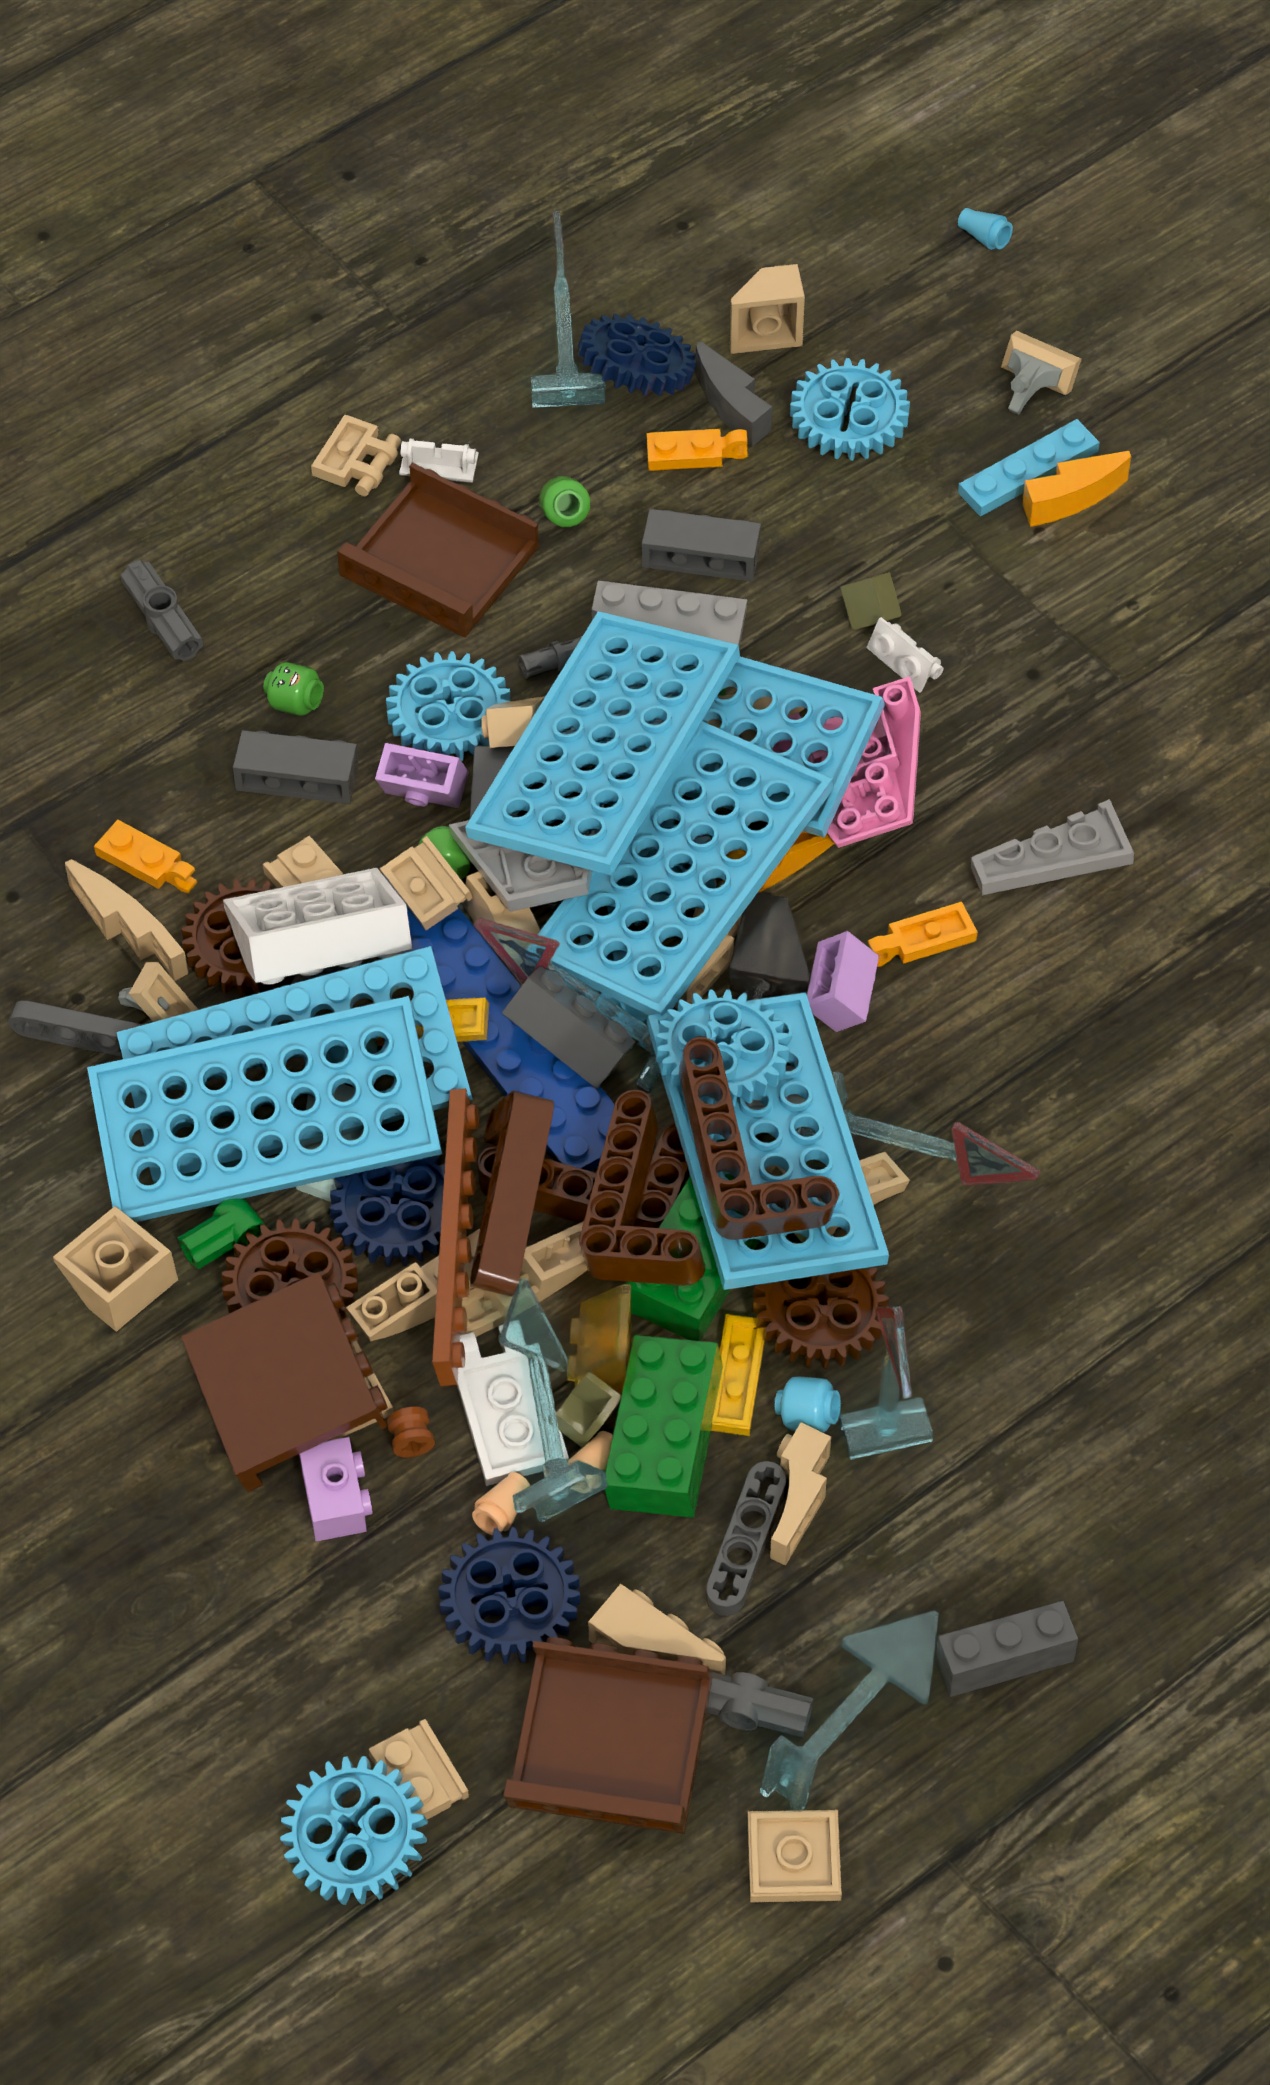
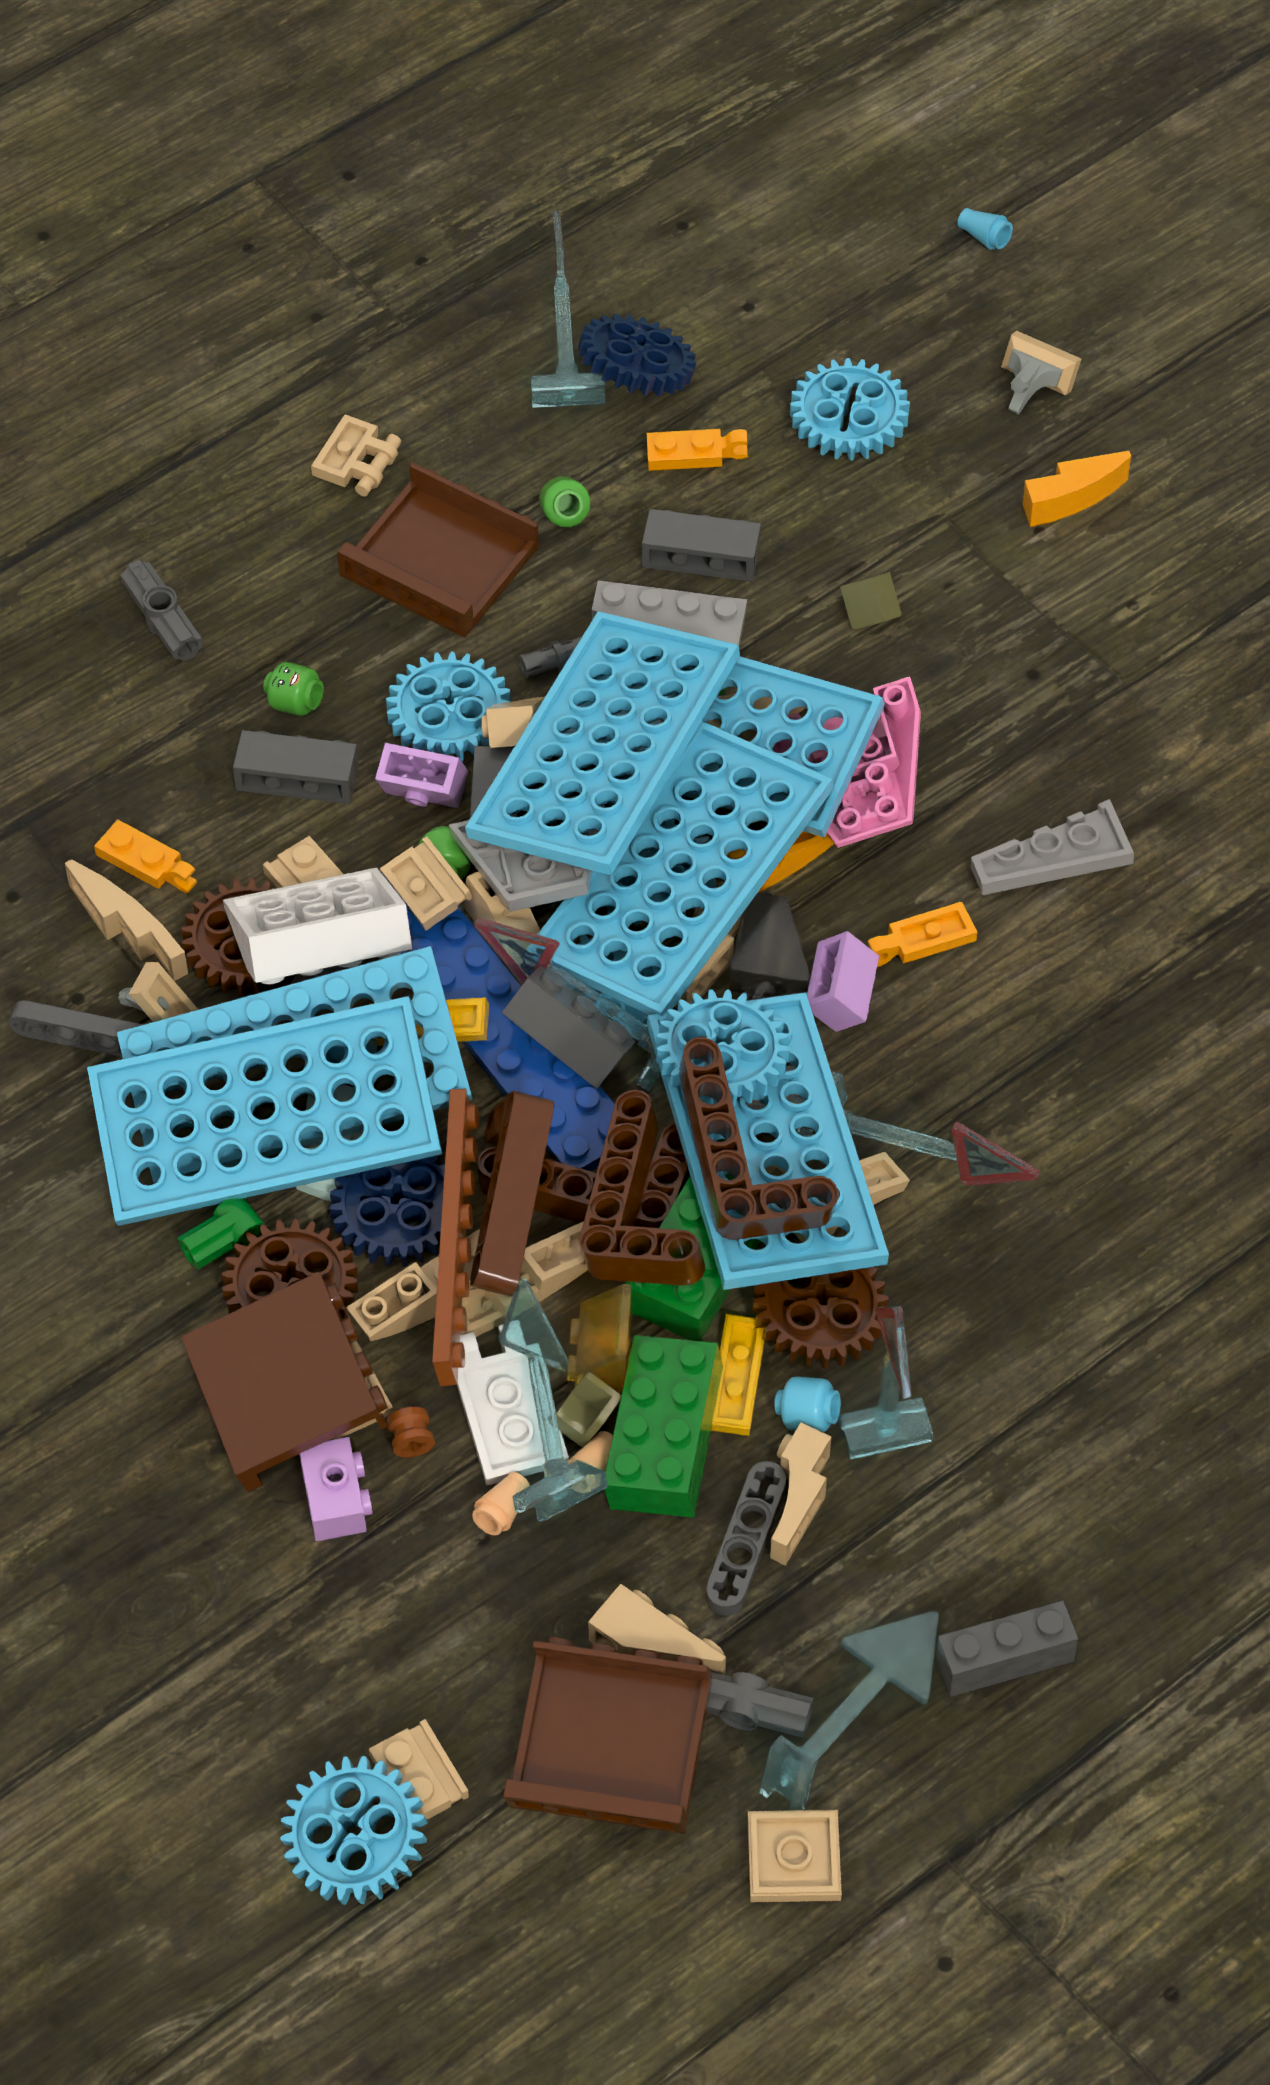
(117, 1268): tan slope -> none
(449, 461): white hinge -> none
(501, 1561): dark blue gear -> none
(732, 394): dark grey slope -> none
(768, 311): tan slope -> none
(902, 655): white hinge -> none
(1038, 460): medium azure plate -> none

